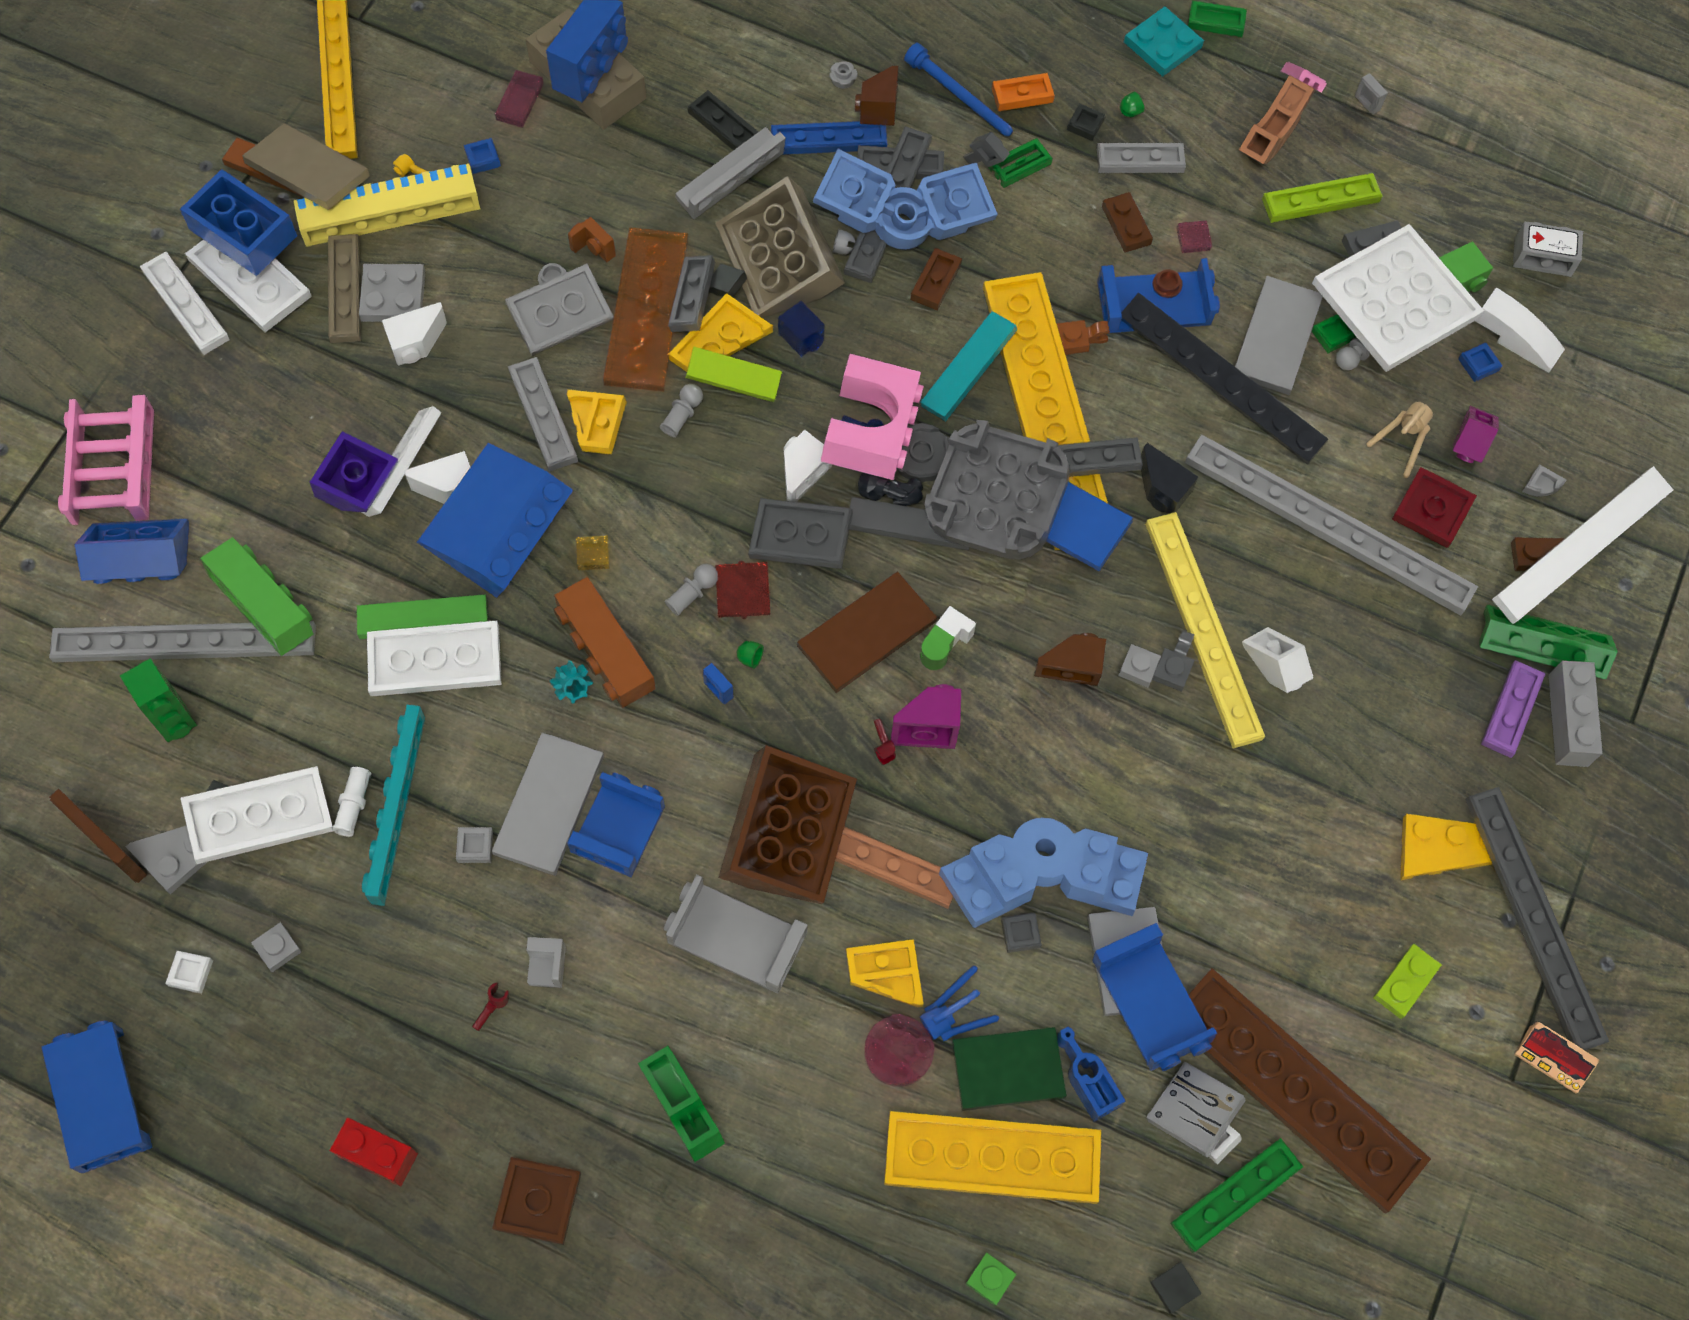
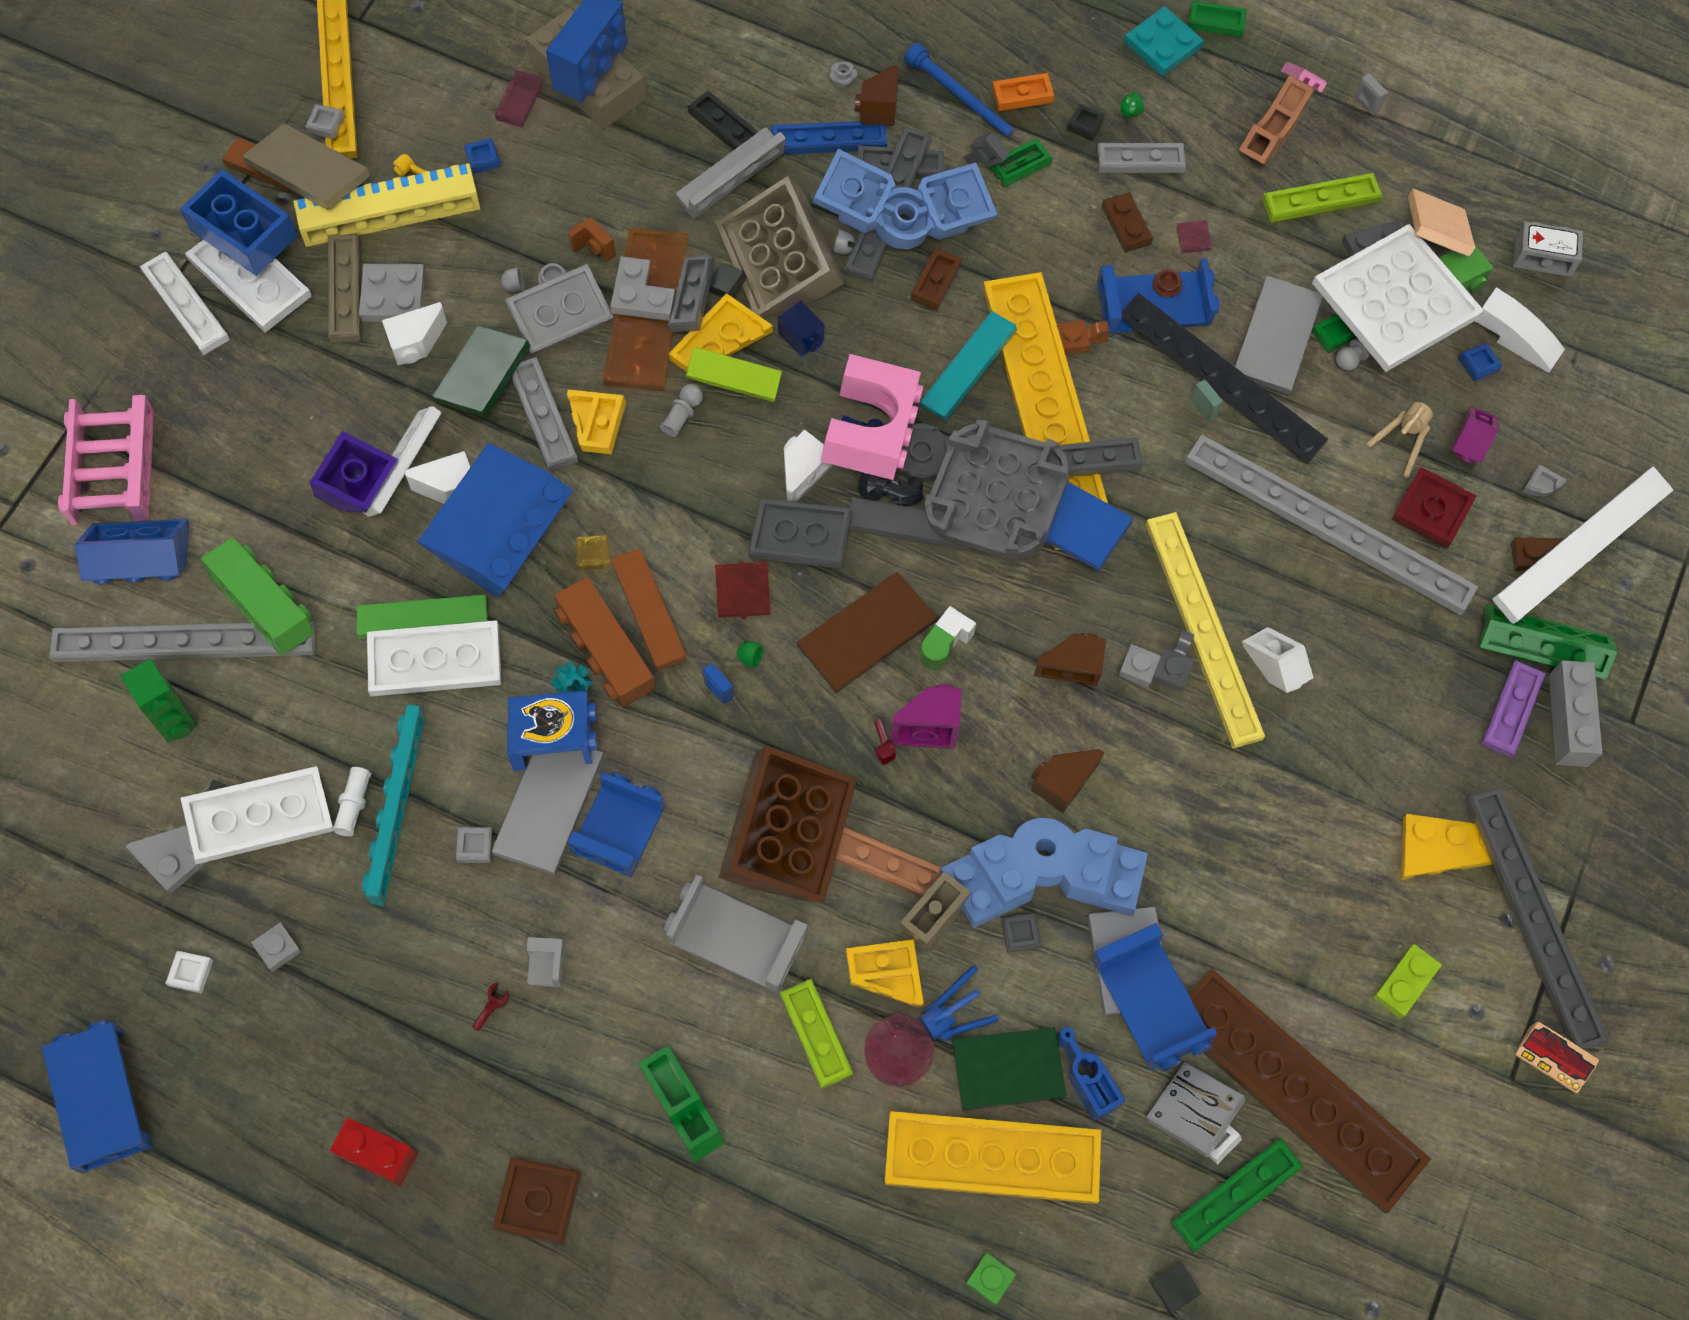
(97, 836): reddish brown tile -> none
(325, 121): none -> light grey tile
(481, 371): none -> tile
(513, 280): none -> light grey hinge
(550, 726): none -> blue panel
(635, 297): none -> light grey plate
(648, 609): none -> dark orange tile
(704, 577): light grey pin -> none
(816, 1034): none -> lime tile
(935, 912): none -> dark tan slope
(1065, 776): none -> reddish brown slope
(1165, 480): black slope -> none
(1206, 400): none -> sand green tile
(1441, 222): none -> light nougat tile

